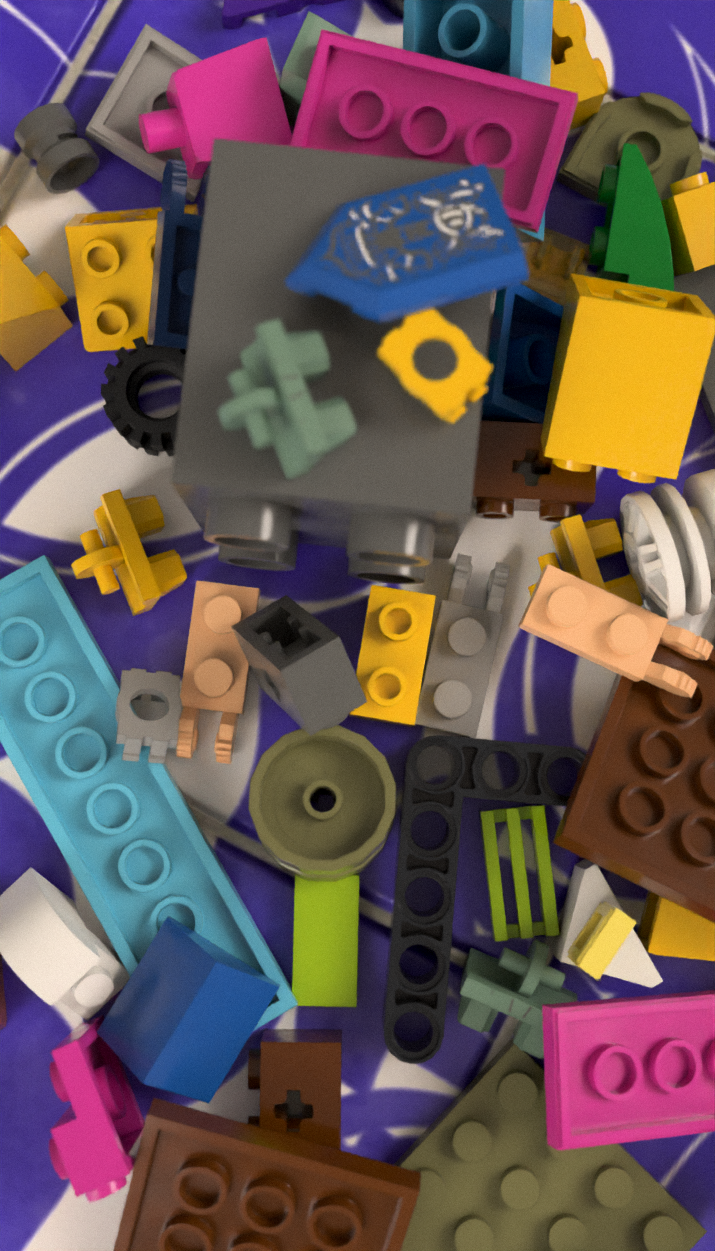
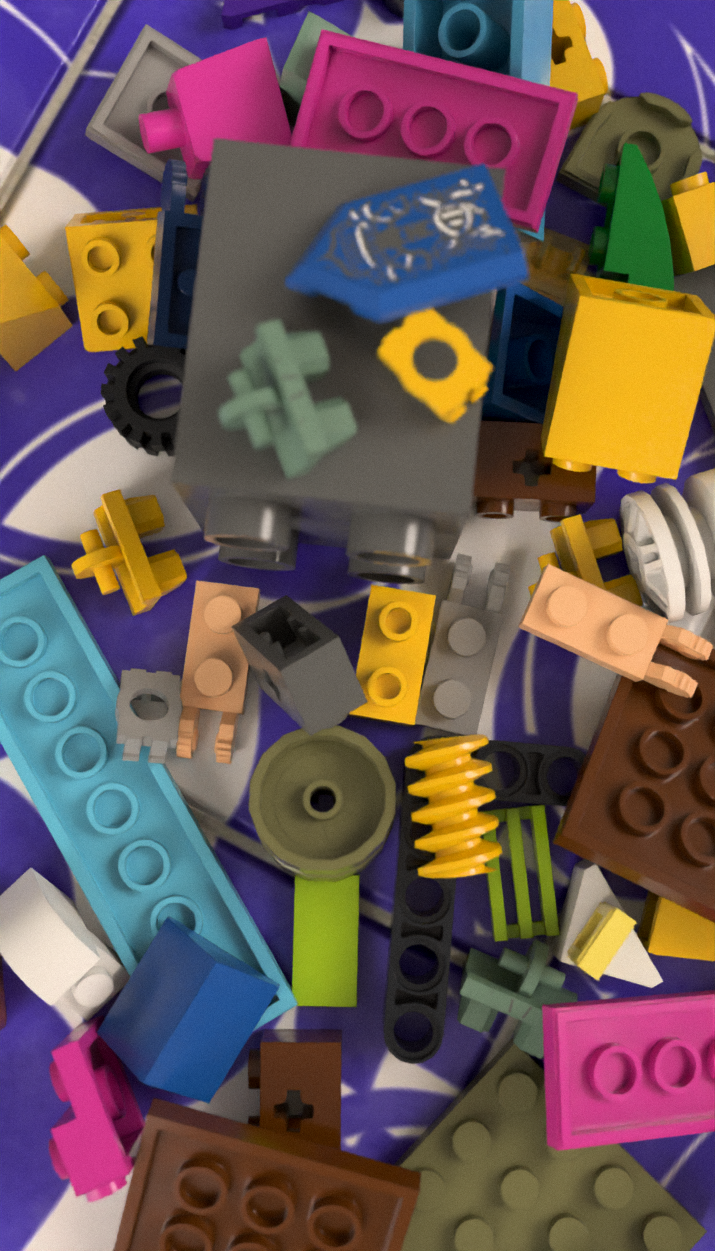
(52, 141): dark grey wheel -> none
(453, 807): none -> yellow piece

